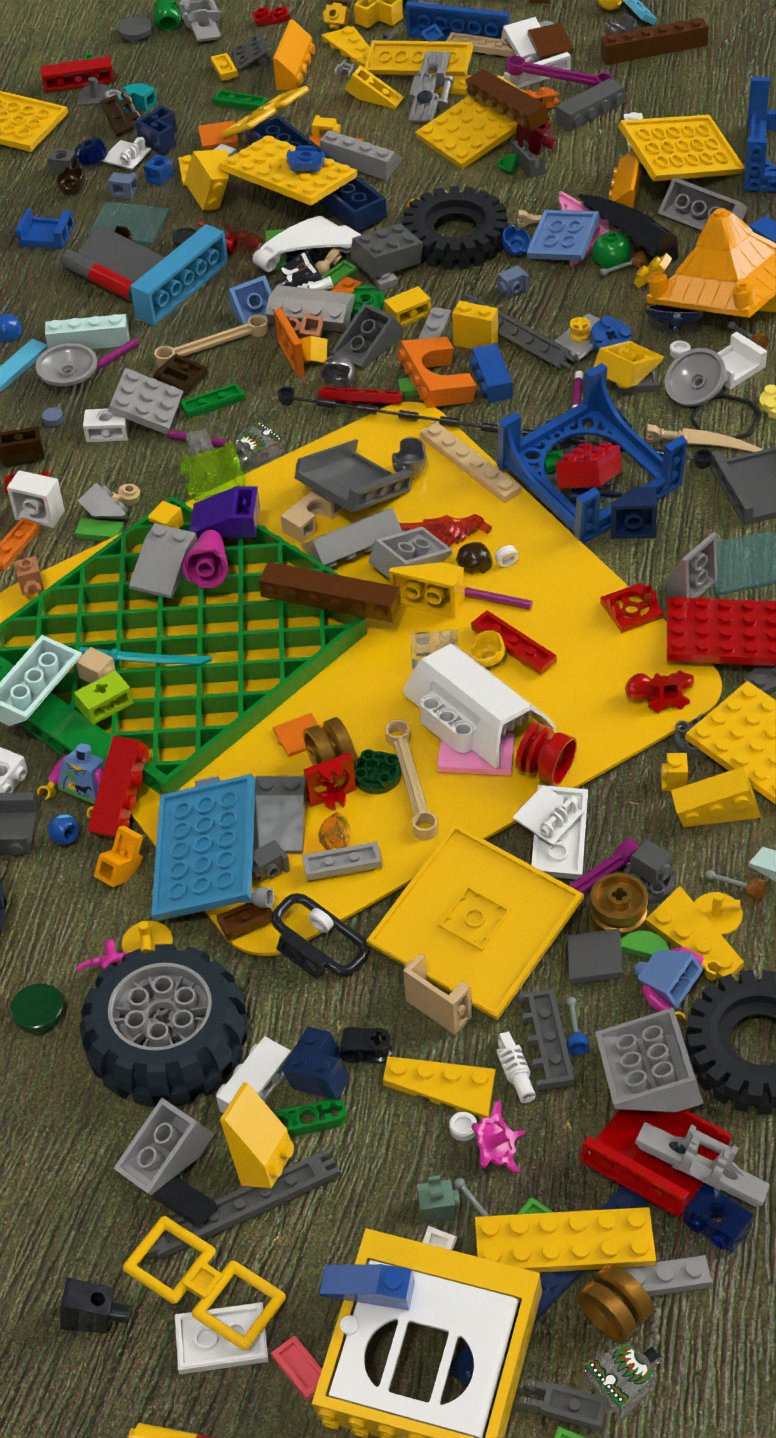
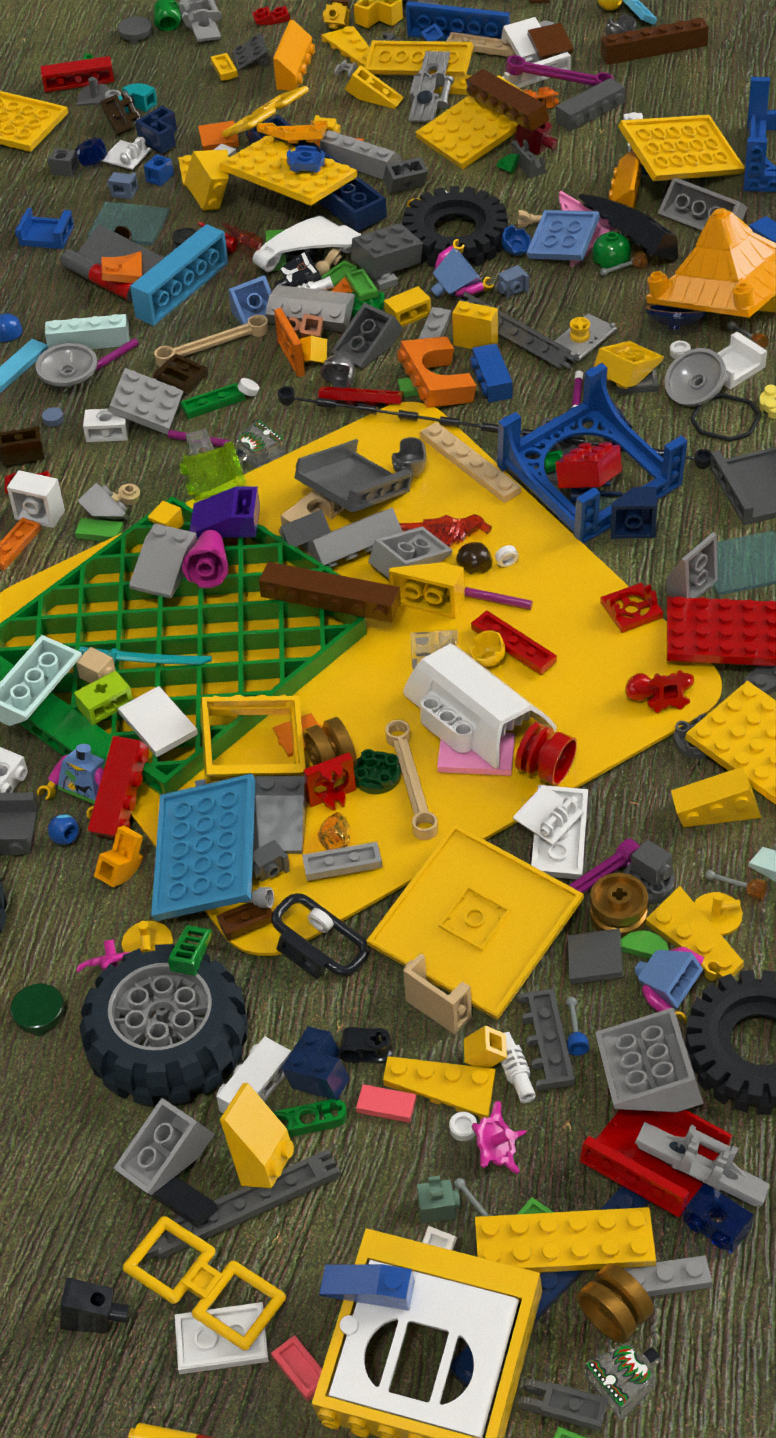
(29, 576): nougat brick -> none
(71, 179): dark brown hair -> none
(122, 268): none -> orange plate
(157, 721): none -> white tile
(185, 965): none -> green slope
(238, 100): green tile -> none
(248, 387): none -> white tile
(252, 706): none -> yellow window
(295, 133): none -> light orange wing
(305, 529): none -> dark grey hinge
(361, 285): none -> bright green tile
(386, 1103): none -> coral tile
(405, 175): none -> dark grey brick
(456, 274): none -> medium blue torso
(485, 1047): none -> yellow brick
(606, 327): blue plate -> none
(656, 264): yellow plate -> none
(674, 772): yellow brick -> none
(699, 437): tan sword -> none

